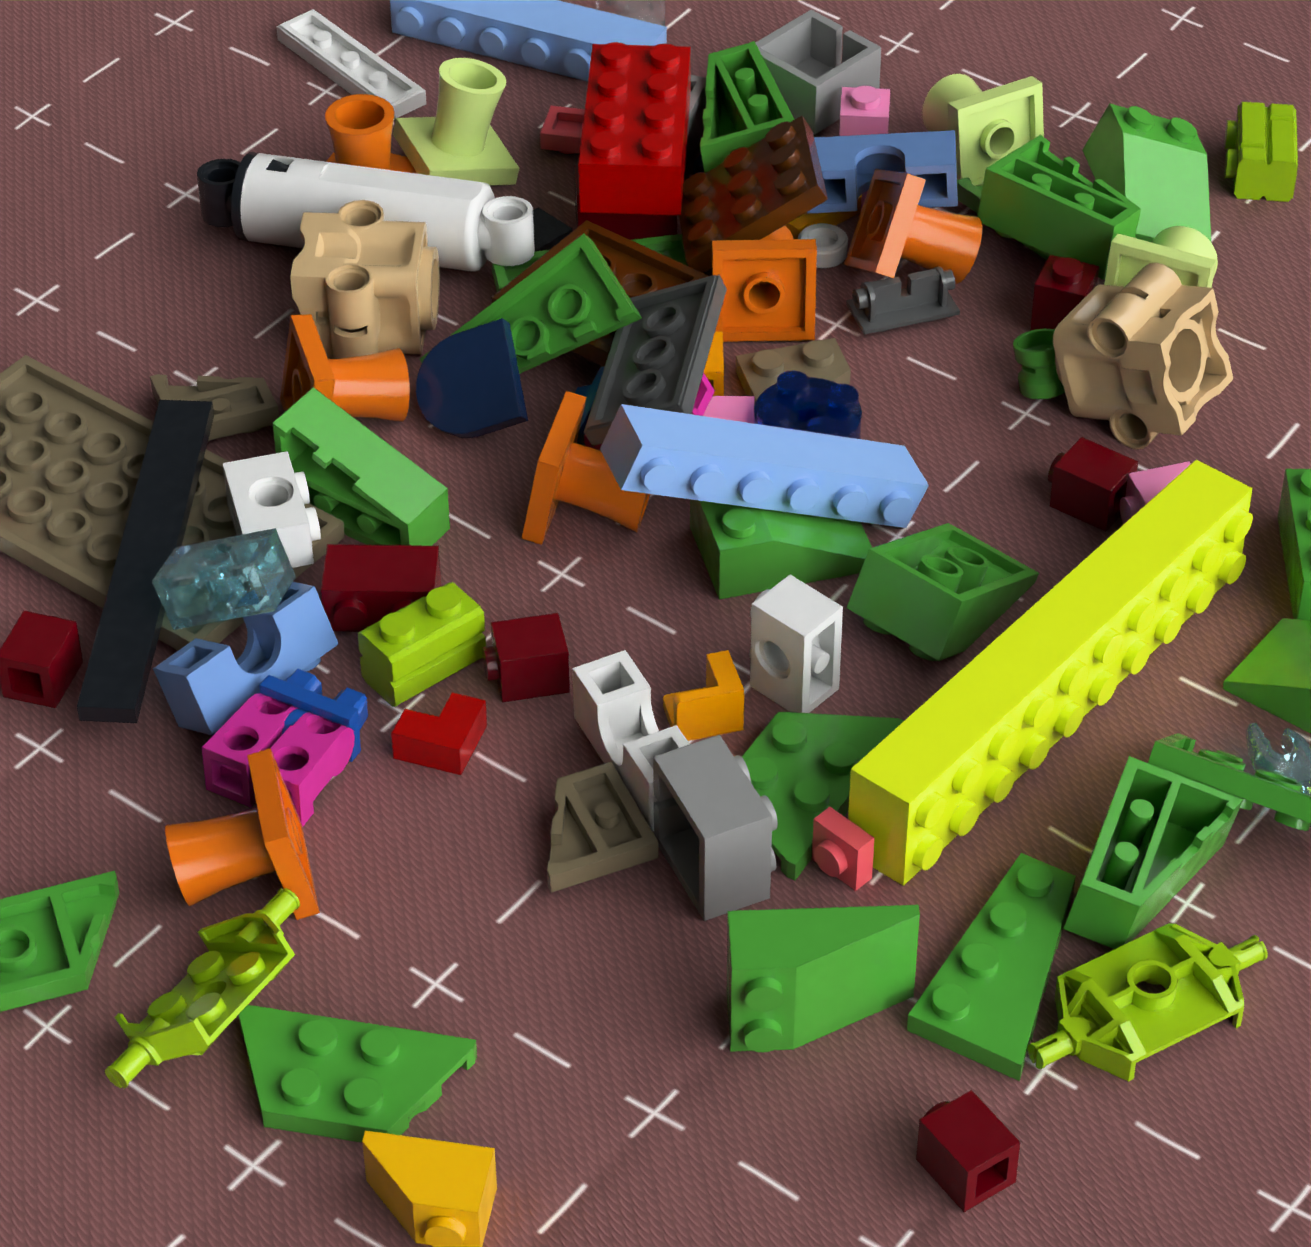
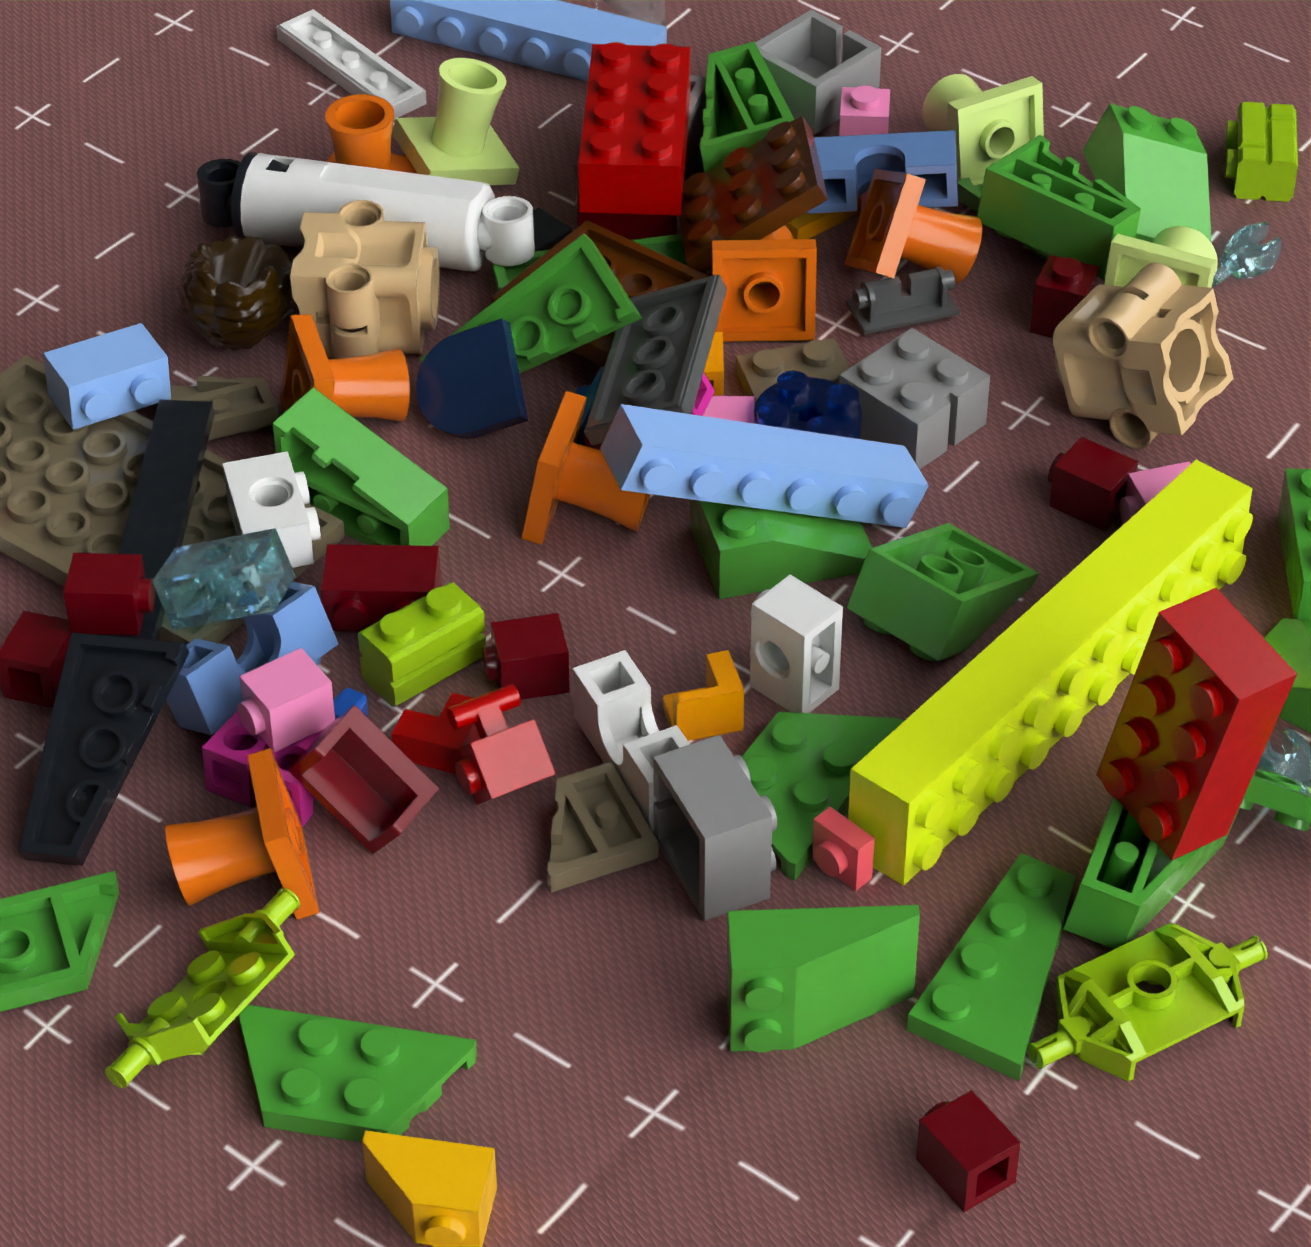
(95, 732): none -> black wing
(107, 376): none -> light blue brick
(107, 594): none -> dark red brick
(235, 291): none -> dark brown hair
(286, 700): none -> bright pink brick
(363, 779): none -> dark red panel
(503, 756): none -> brick
(562, 130): coral plate -> none
(830, 243): white tile -> none
(919, 396): none -> light grey piece
(1037, 356): bright green wheel -> none
(1194, 723): none -> red brick
(1245, 257): none -> clear light blue hand

